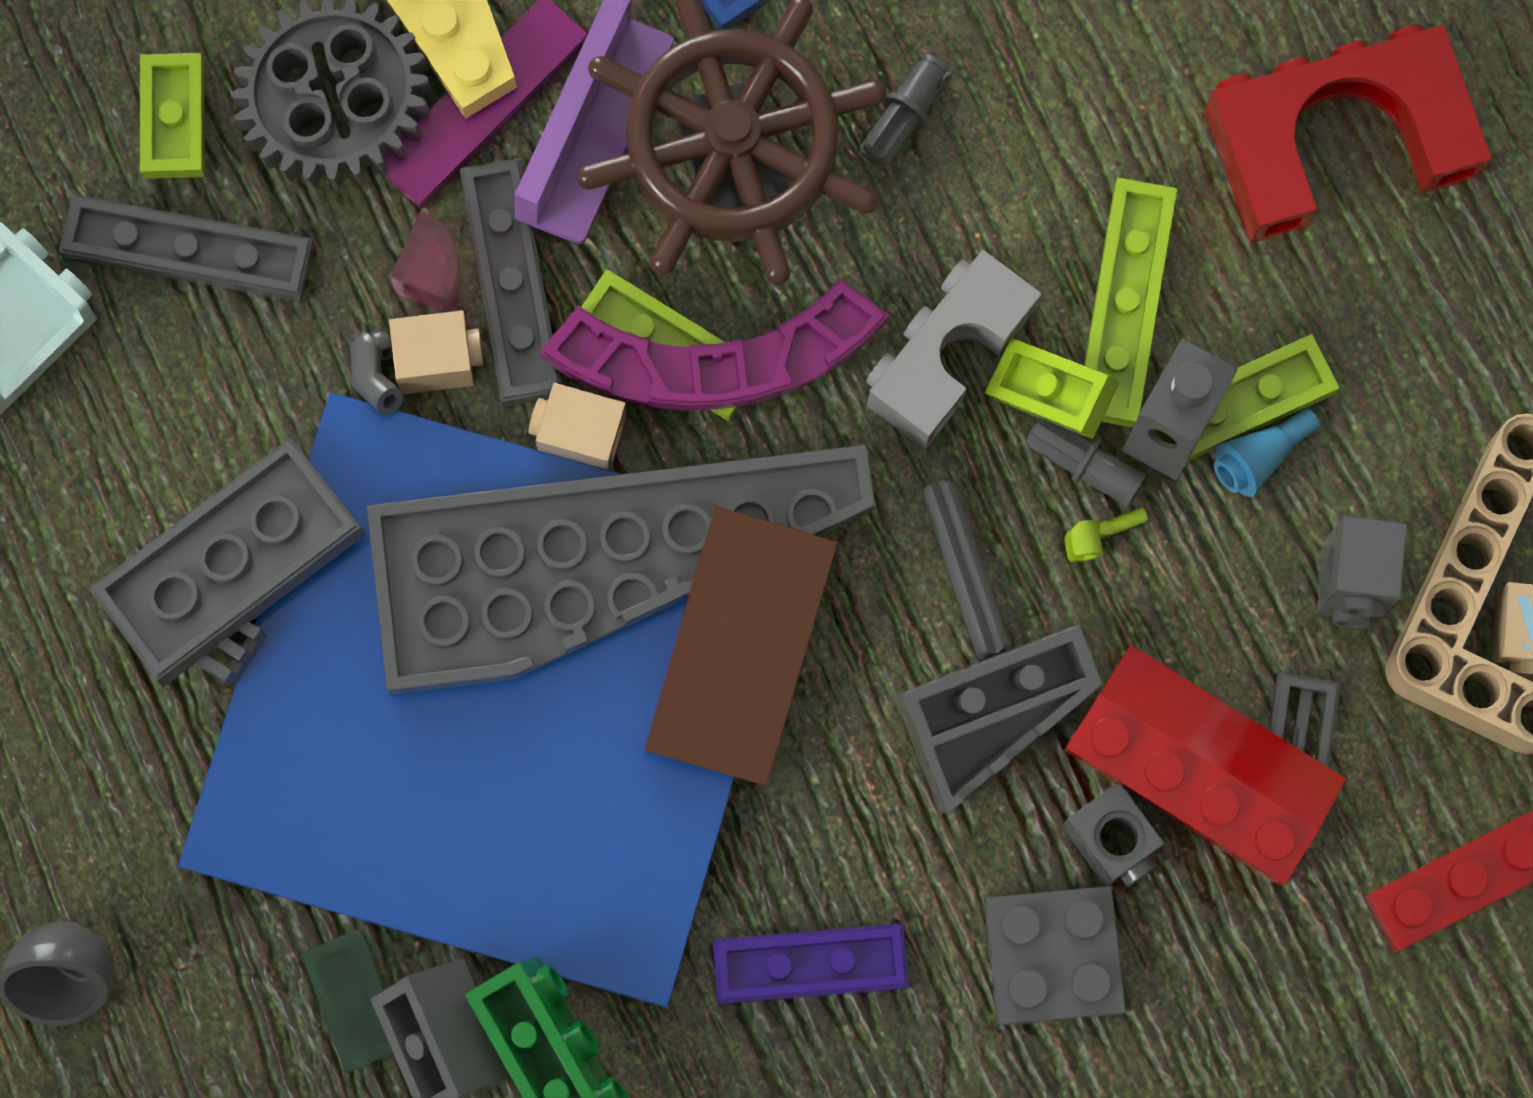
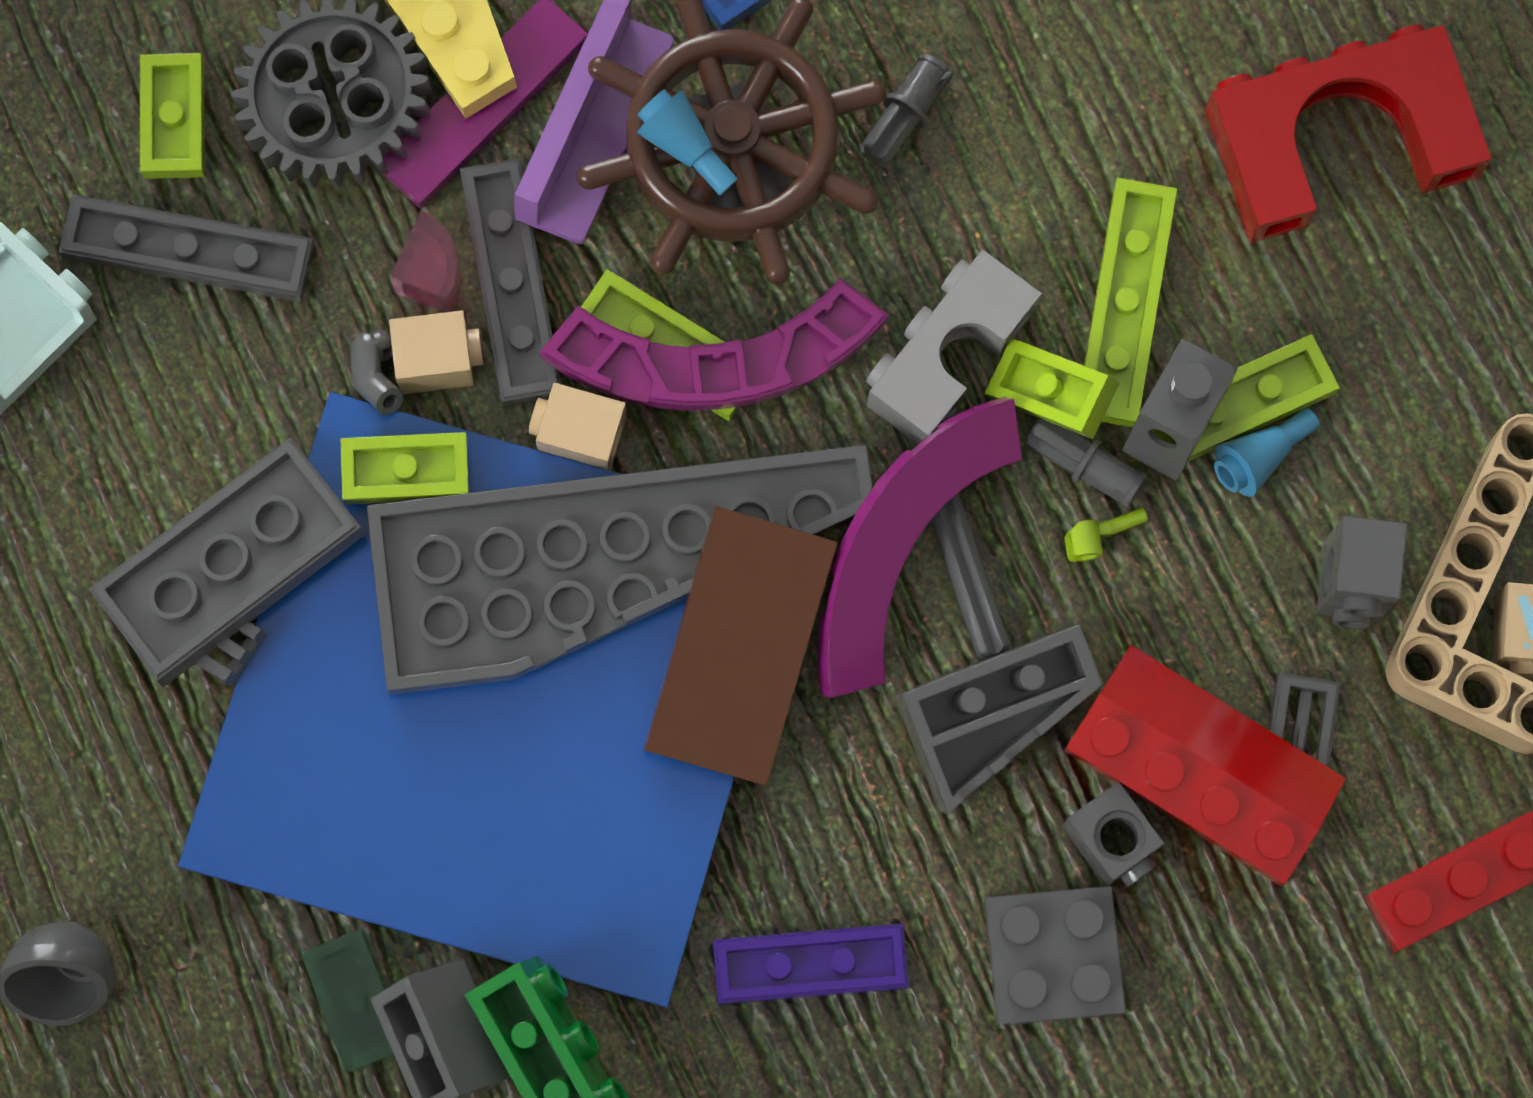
(404, 467): none -> lime plate
(677, 131): none -> dark azure cone
(887, 530): none -> magenta tile

